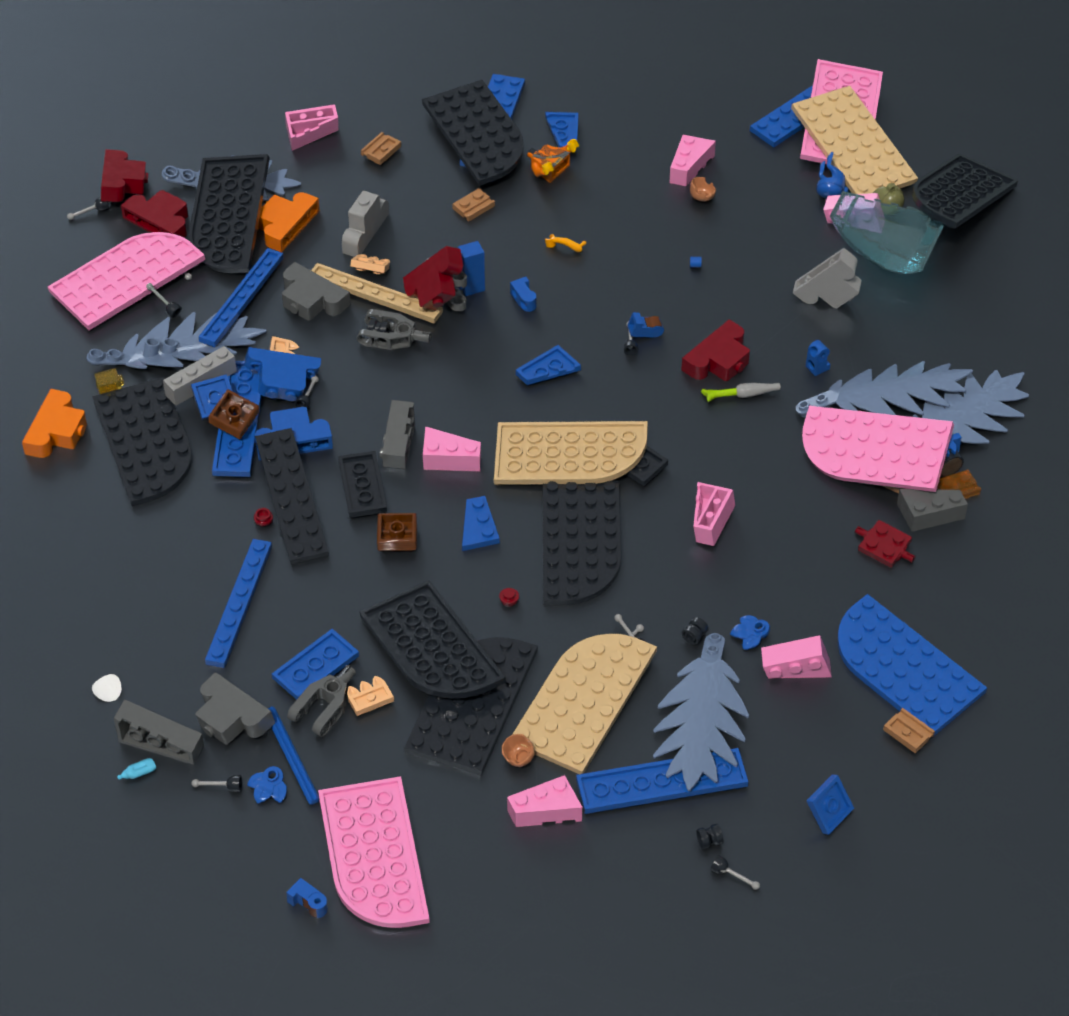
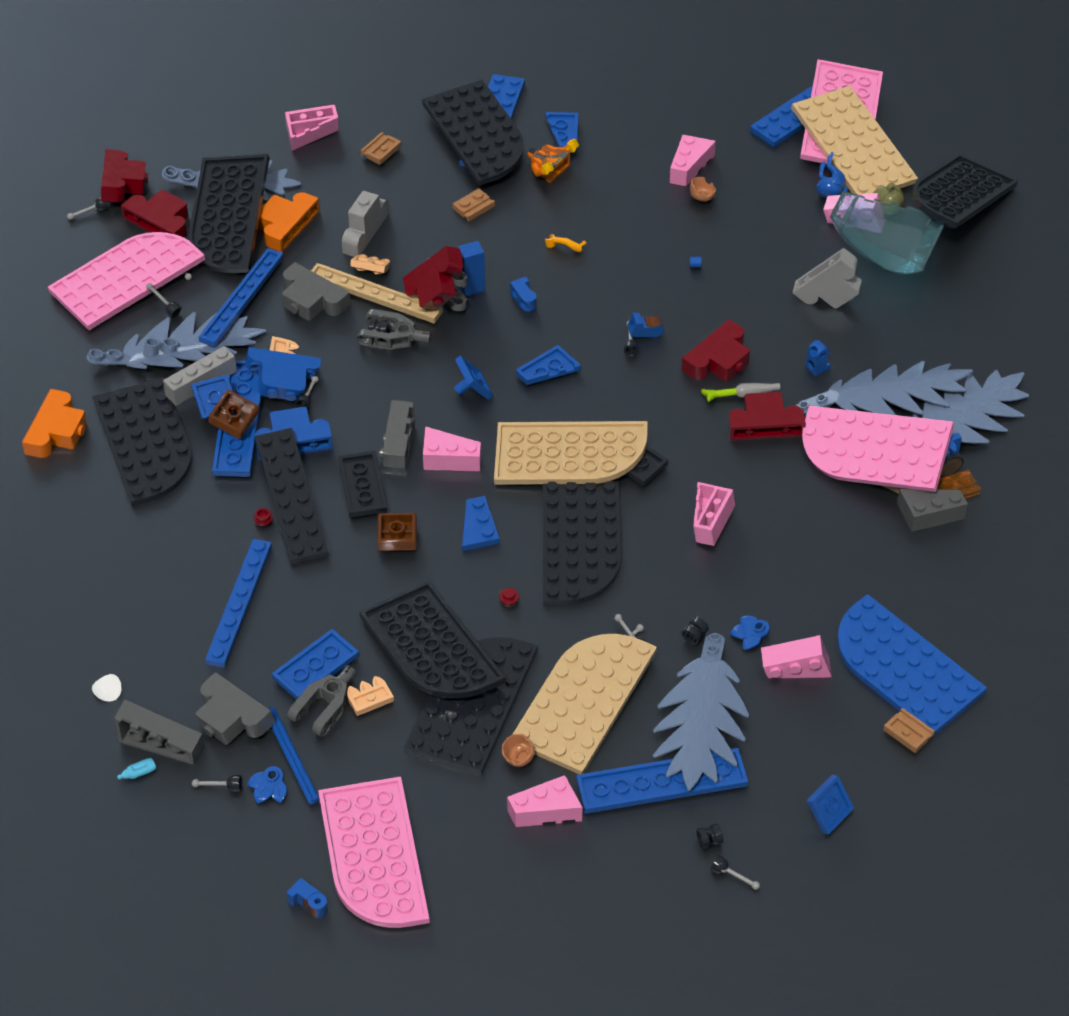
(108, 381): clear yellow brick -> none
(472, 378): none -> blue tile
(765, 418): none -> dark red brick
(885, 543): dark red plate -> none

